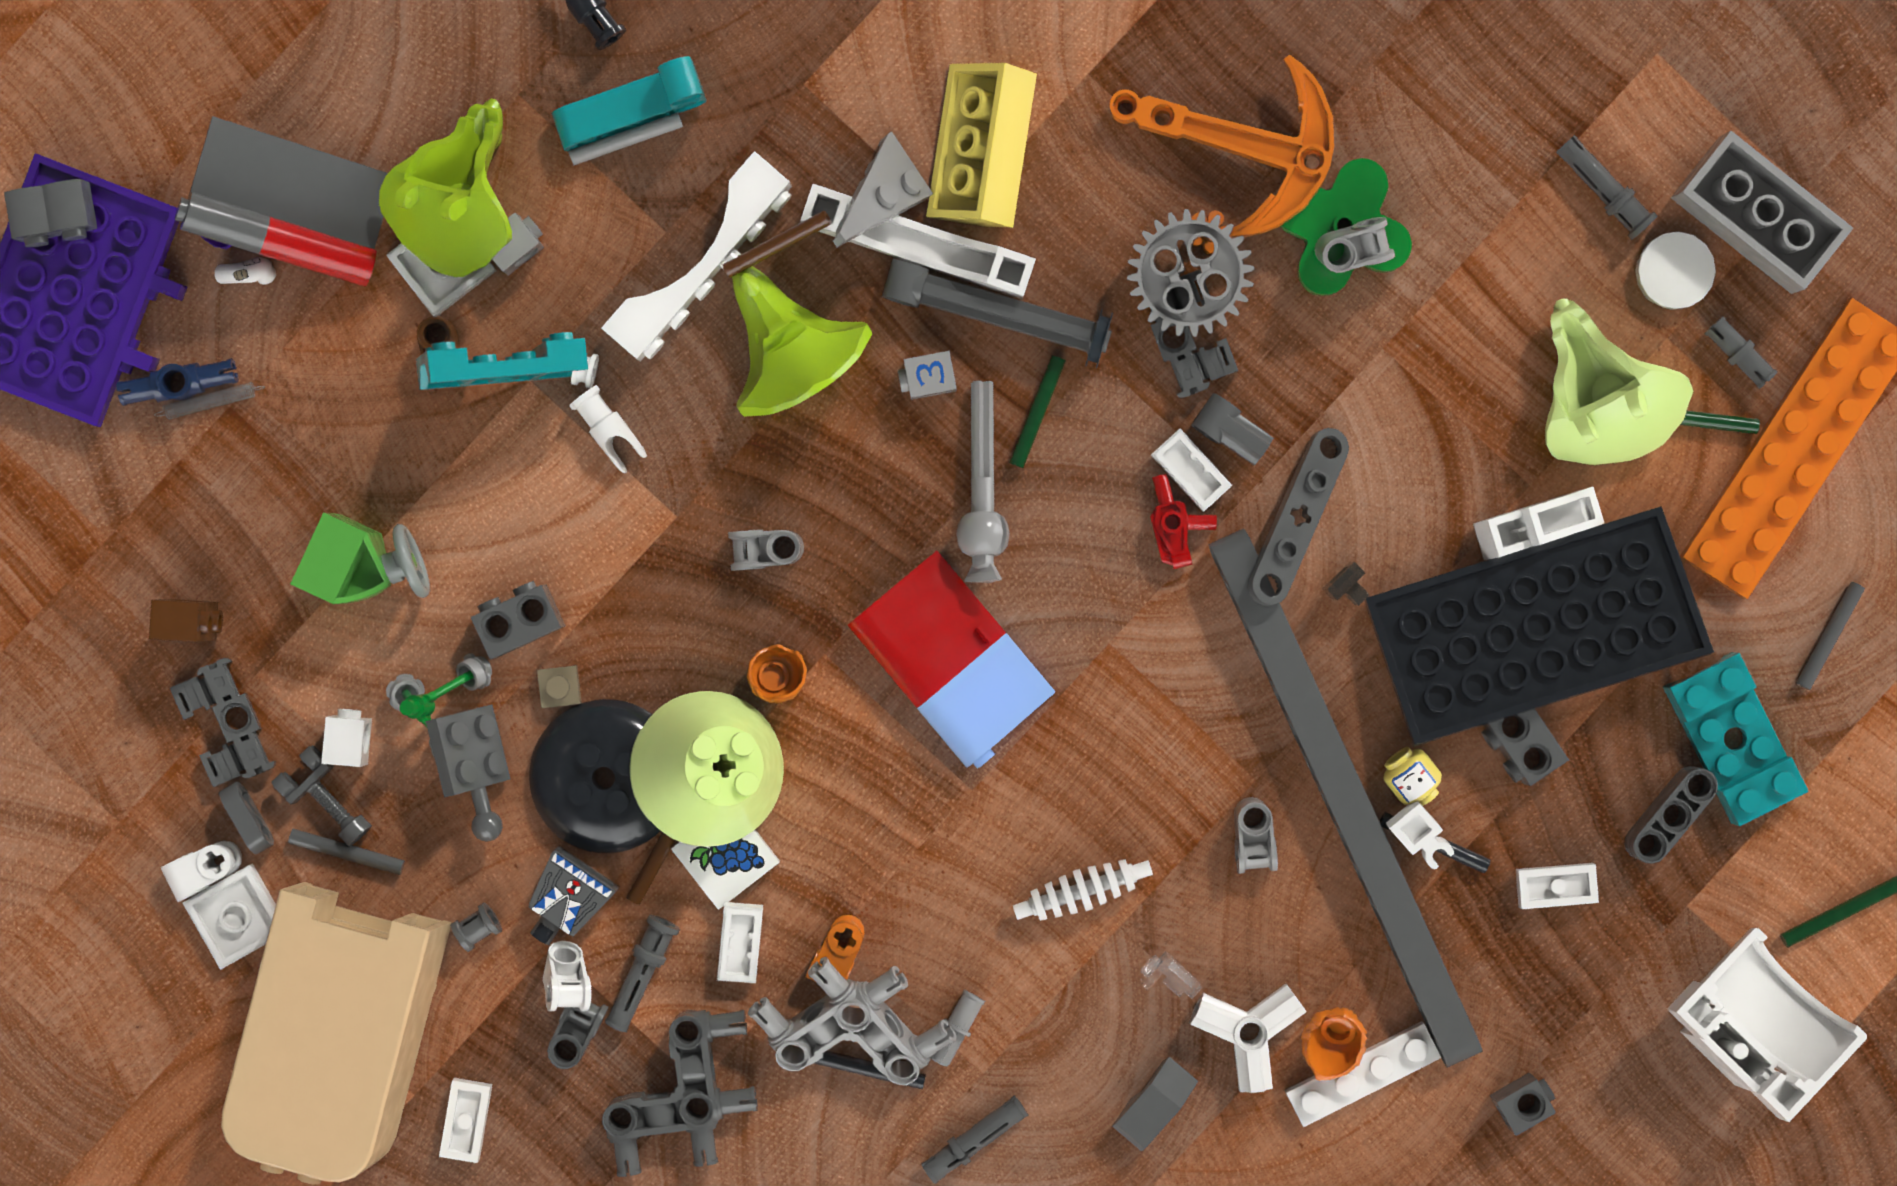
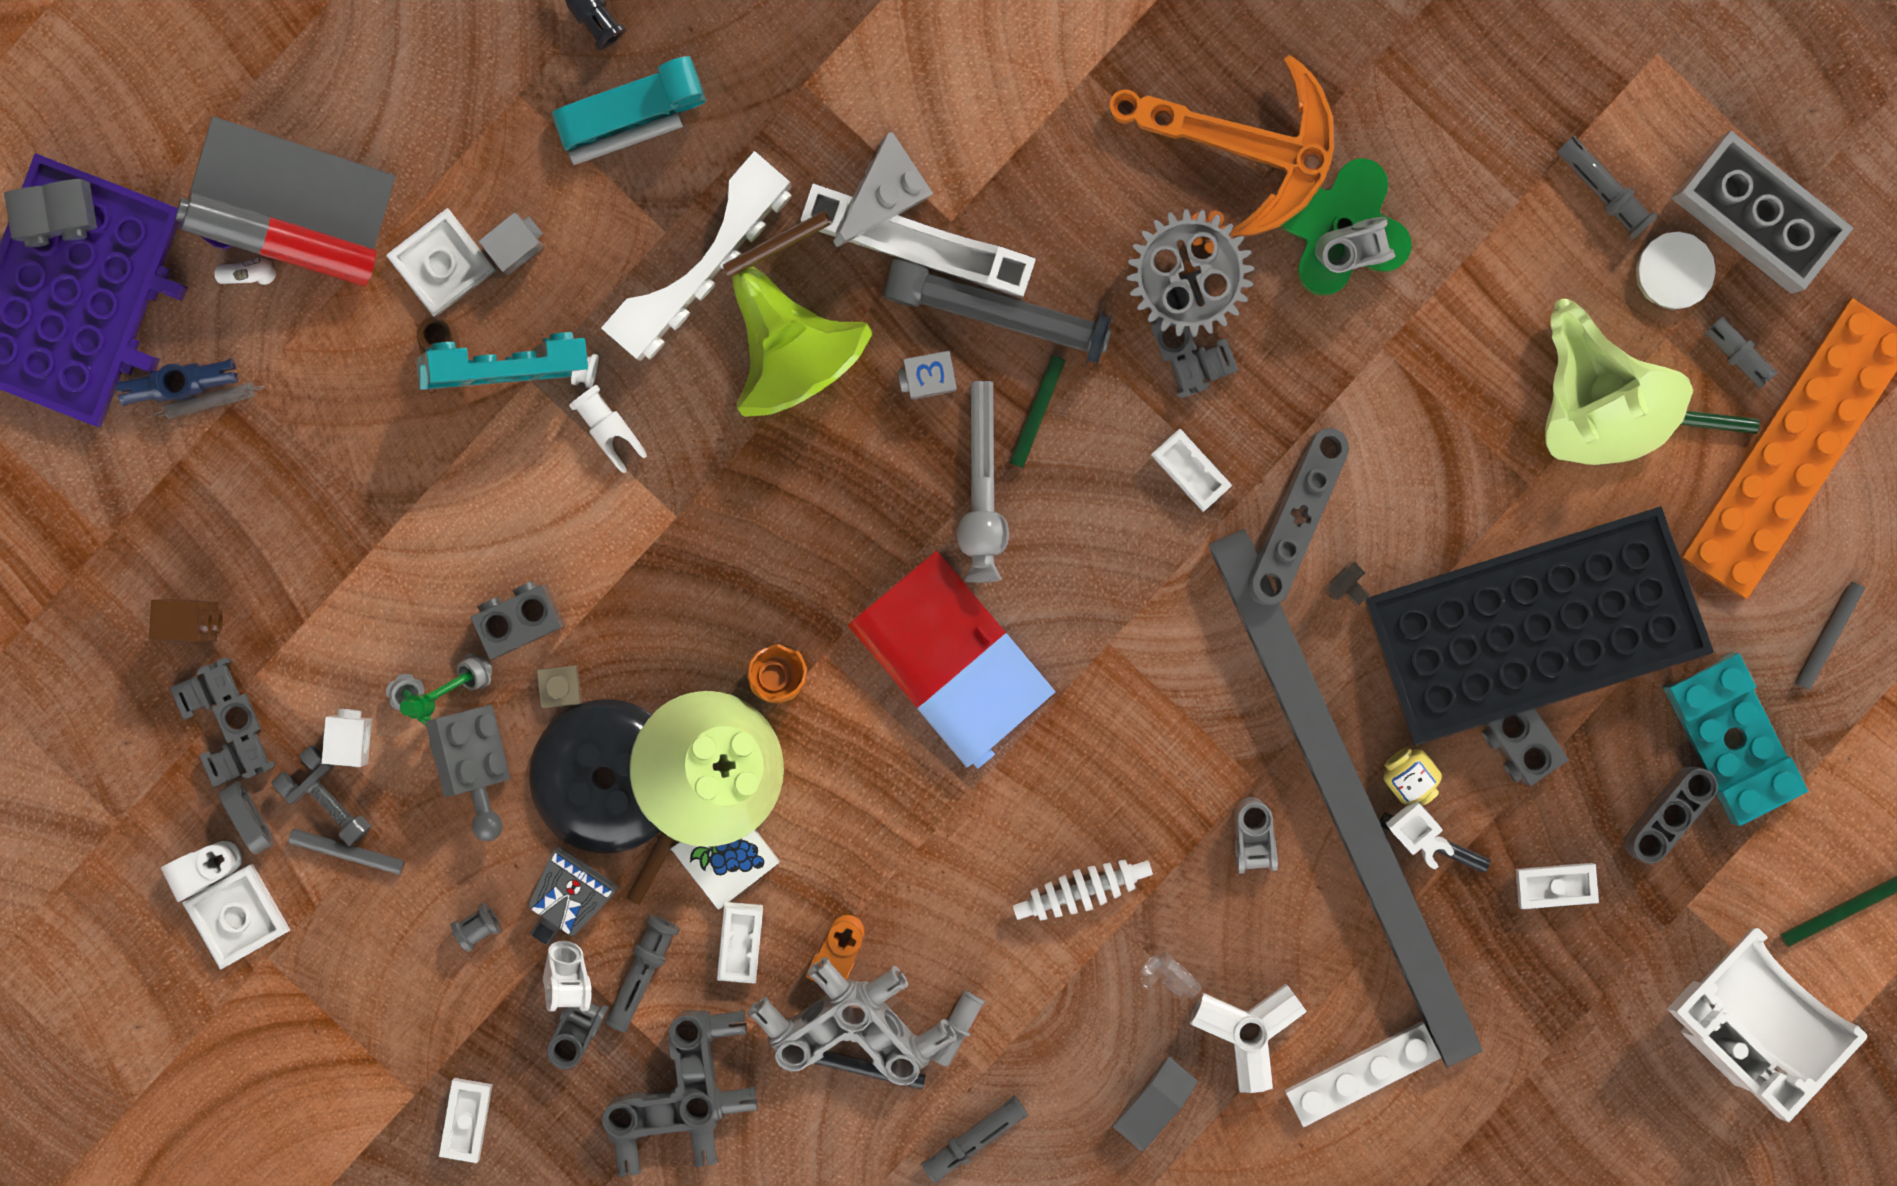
(331, 1036): tan piece -> none
(351, 563): bright green piece -> none
(443, 199): lime animal -> none
(761, 549): light grey piece -> none
(981, 144): light yellow slope -> none
(1172, 524): red piece -> none
(1223, 424): dark grey piece -> none
(1333, 1043): orange hair -> none
(1507, 1100): dark grey brick -> none
(1538, 523): white slope -> none

